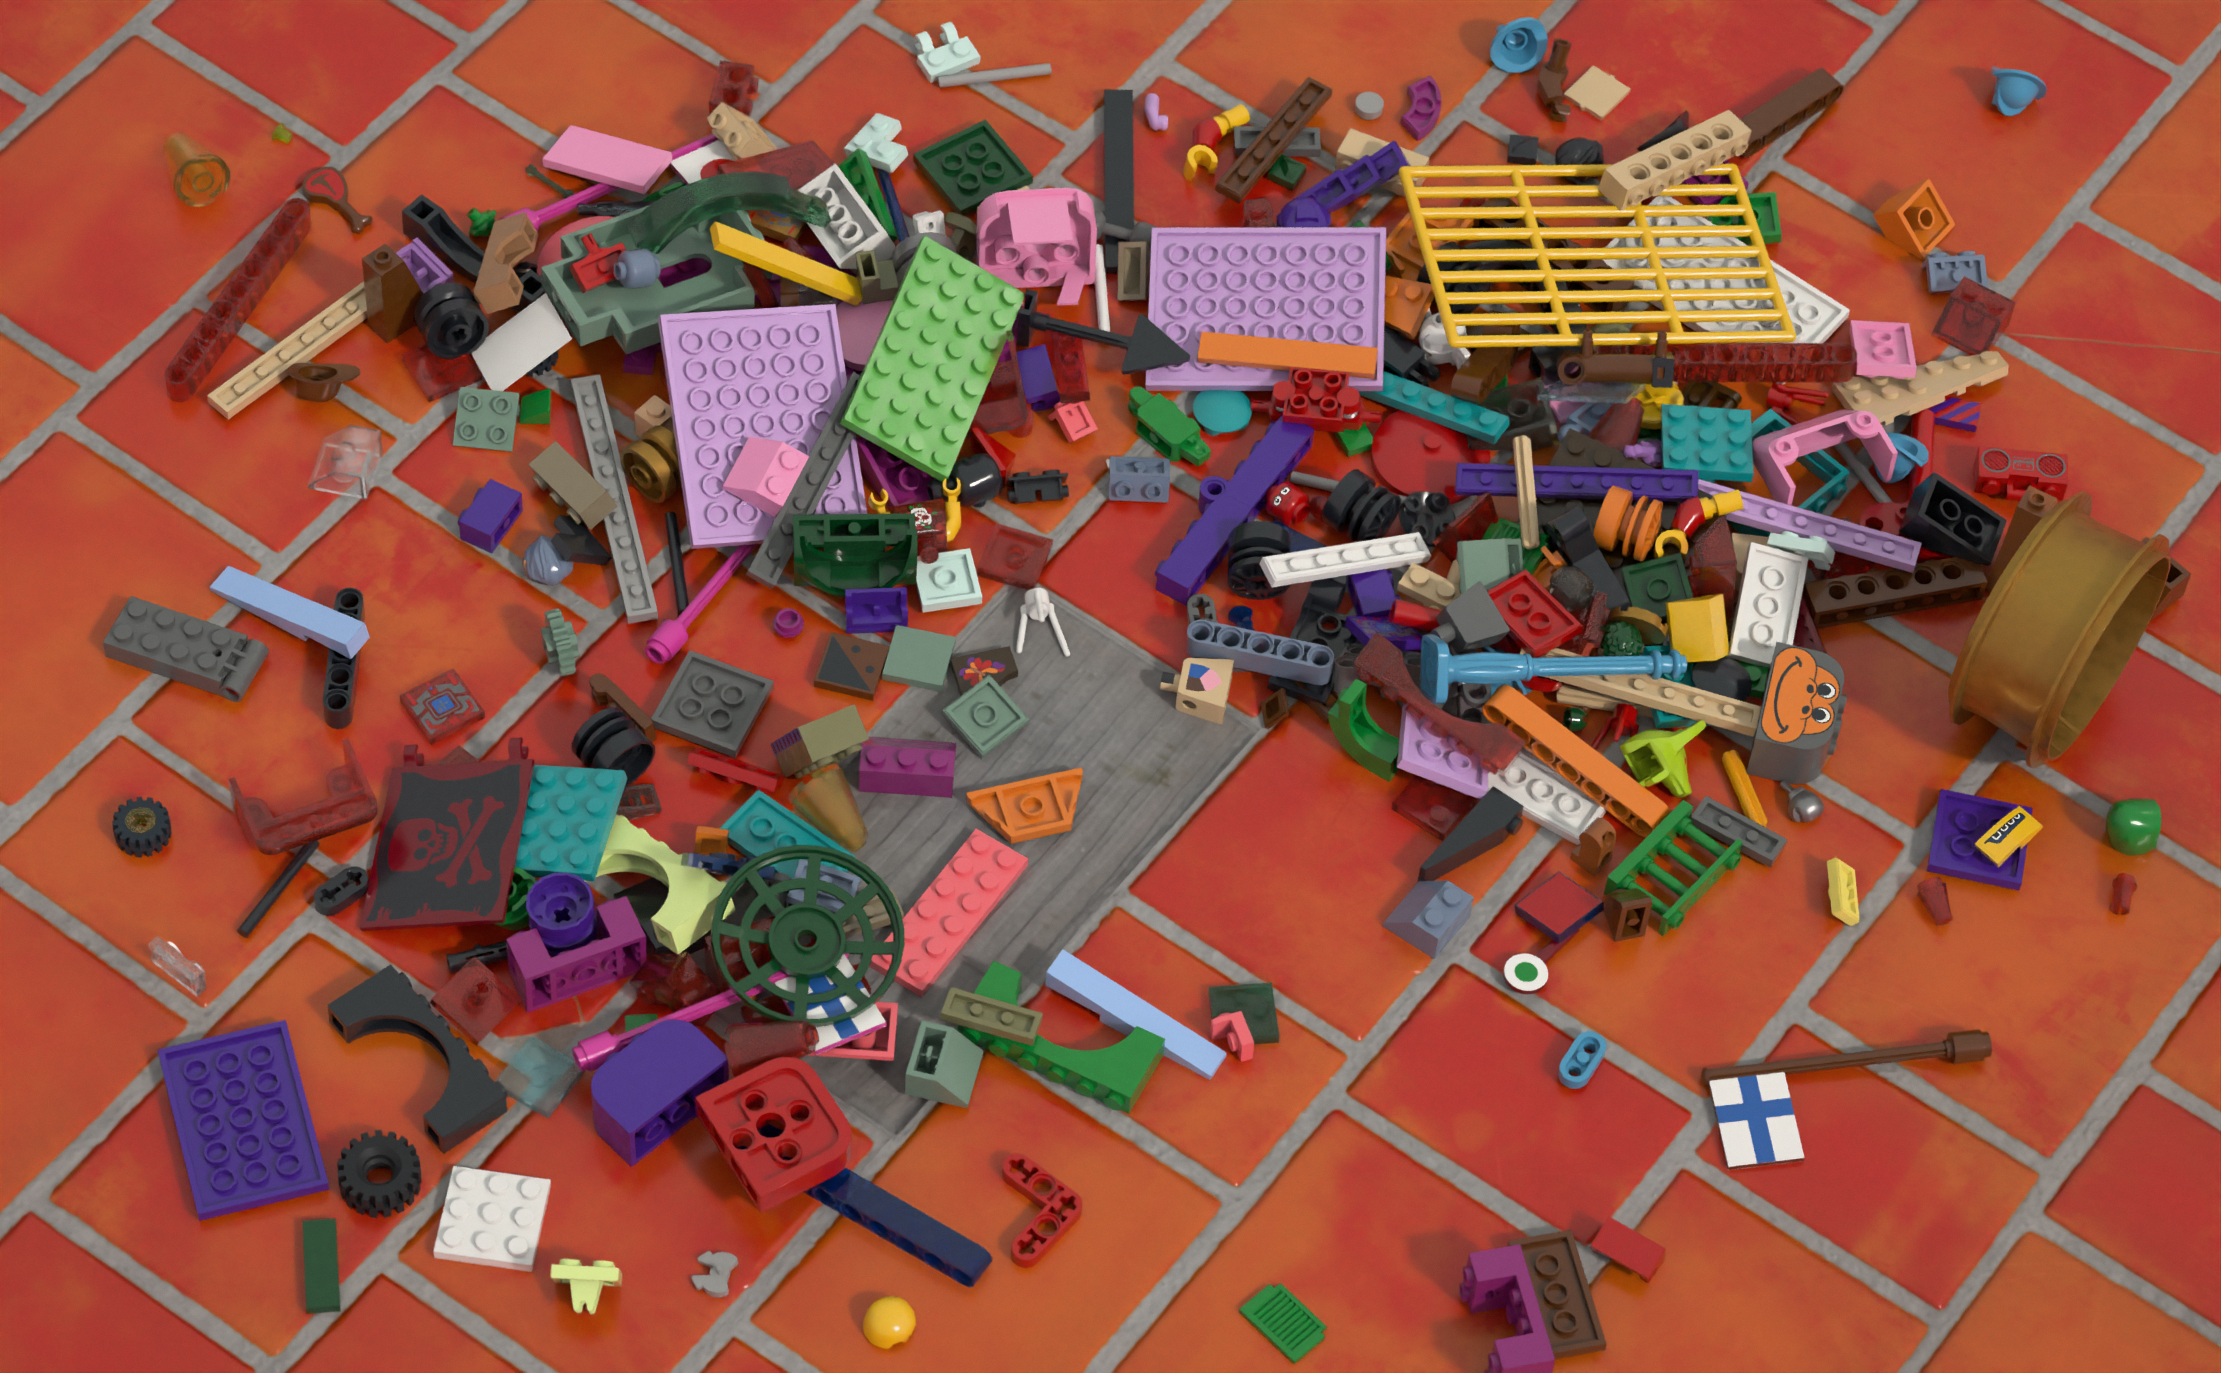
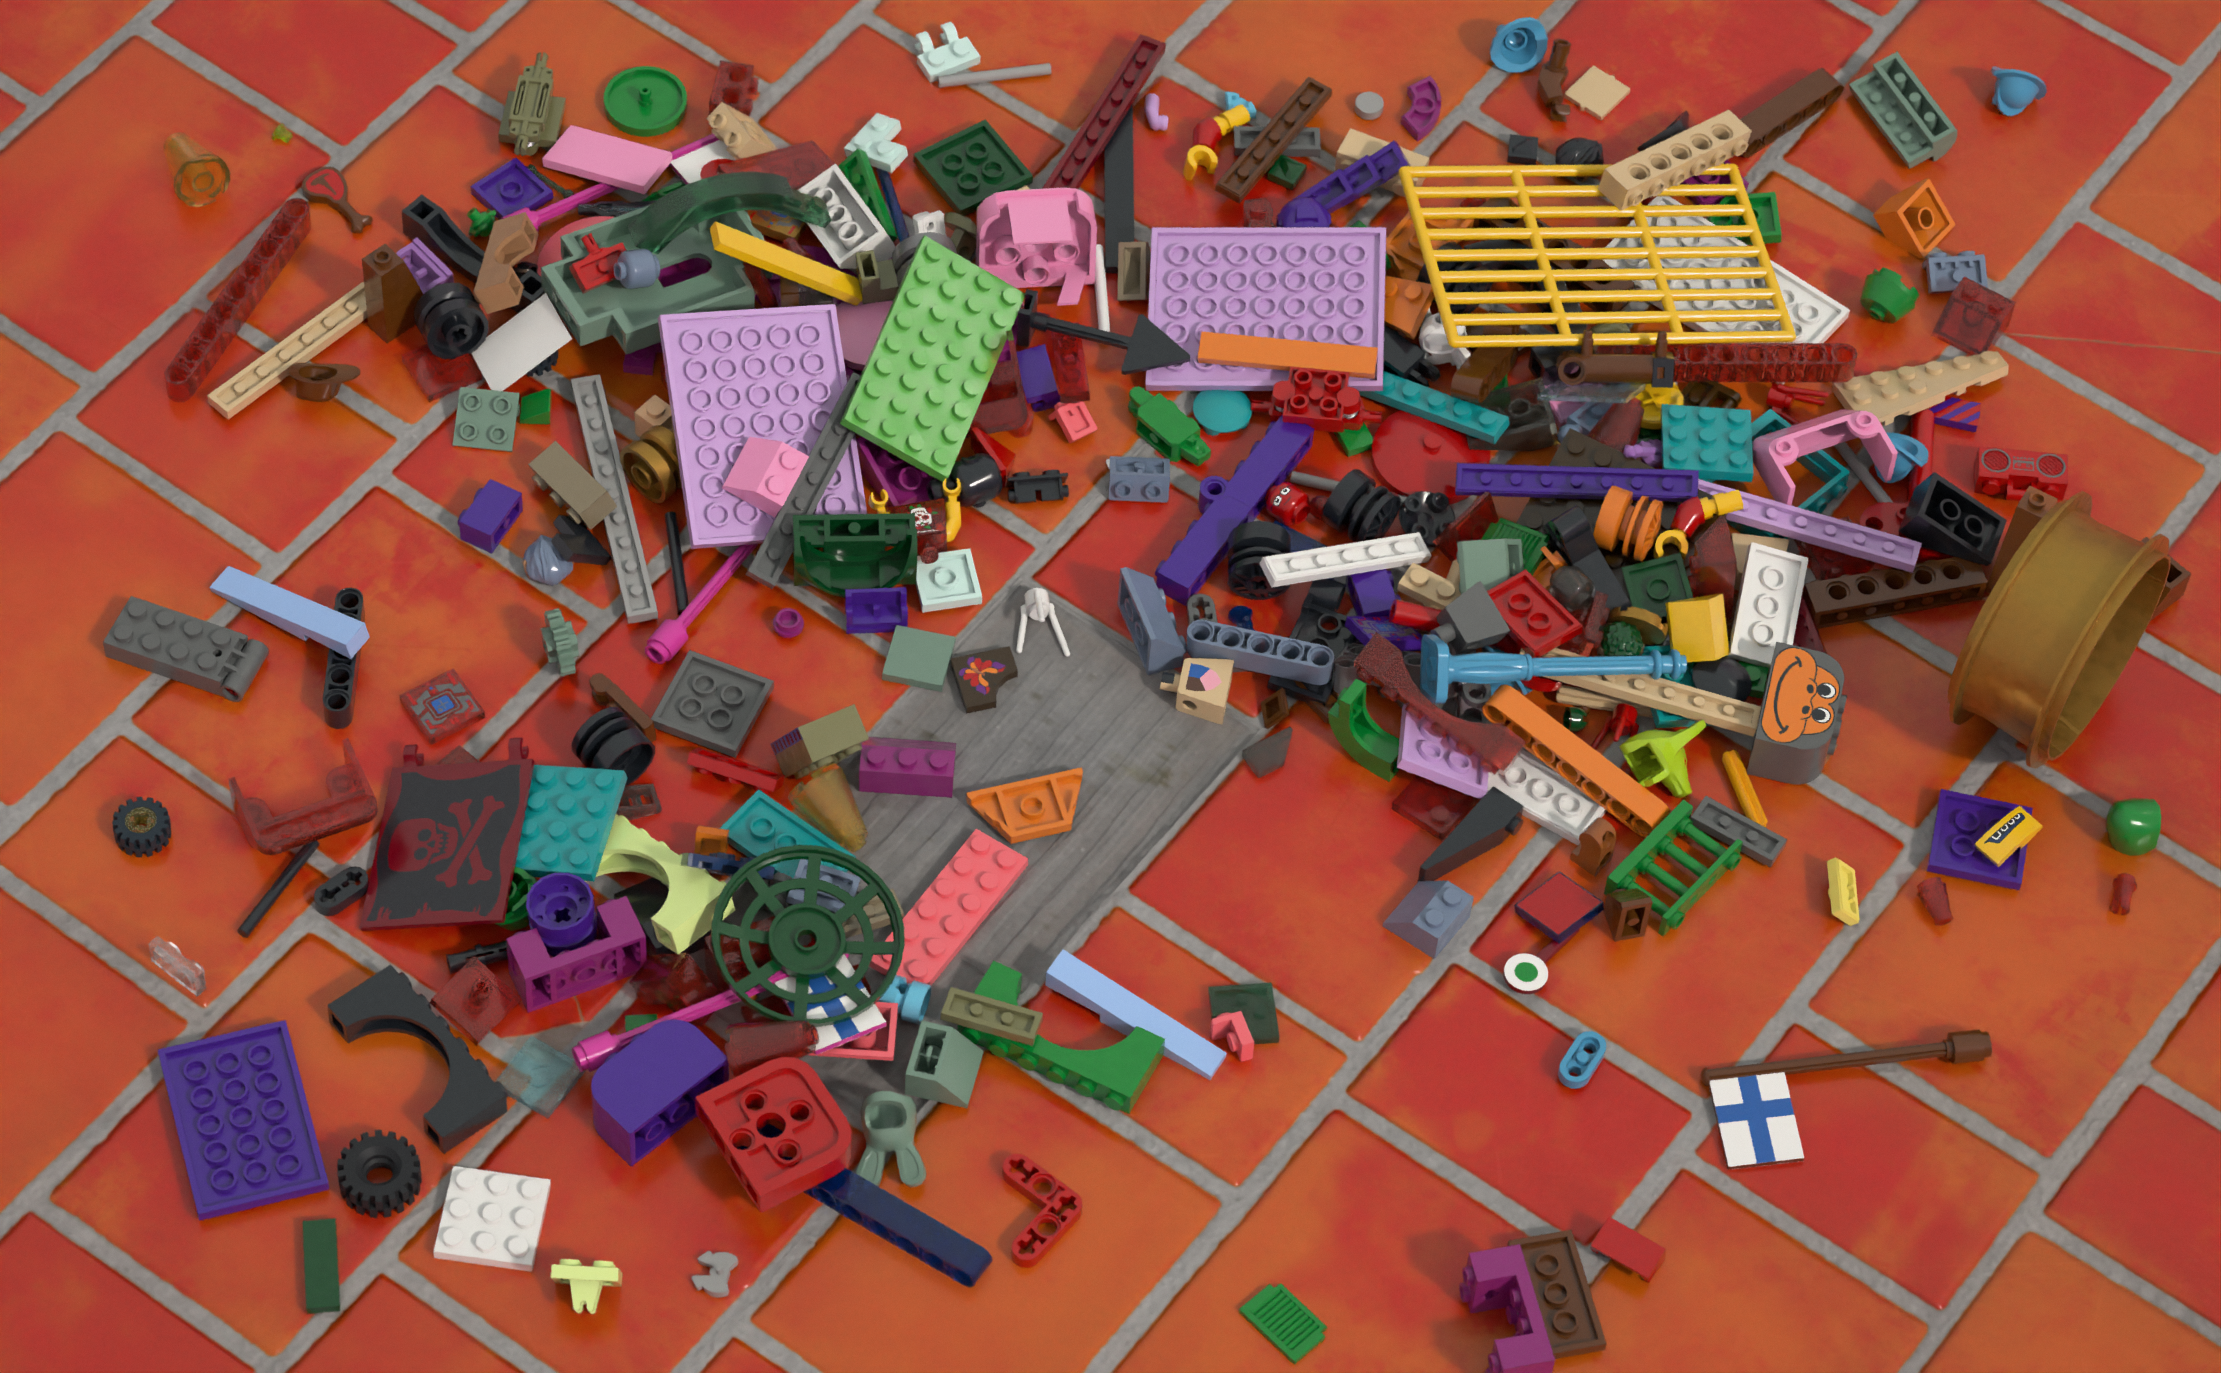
(347, 462): clear slope -> none
(511, 189): none -> dark purple tile
(531, 112): none -> olive piece
(645, 101): none -> green piece
(851, 666): reddish brown tile -> none
(889, 1321): yellow hair -> none
(890, 1126): none -> sand green piece
(911, 998): none -> medium azure wheel
(985, 716): sand green tile -> none
(1014, 557): clear red plate -> none
(1107, 114): none -> dark red plate
(1141, 232): dark grey piece -> none
(1149, 622): none -> sand blue slope
(1232, 100): none -> medium azure tile
(1269, 753): none -> clear smoke tile
(1526, 492): tan axle -> none
(1803, 804): flat silver piece -> none
(1813, 548): light aqua plate -> none
(1883, 349): bright pink plate -> none
(1887, 296): none -> green cone
(1904, 111): none -> sand green brick

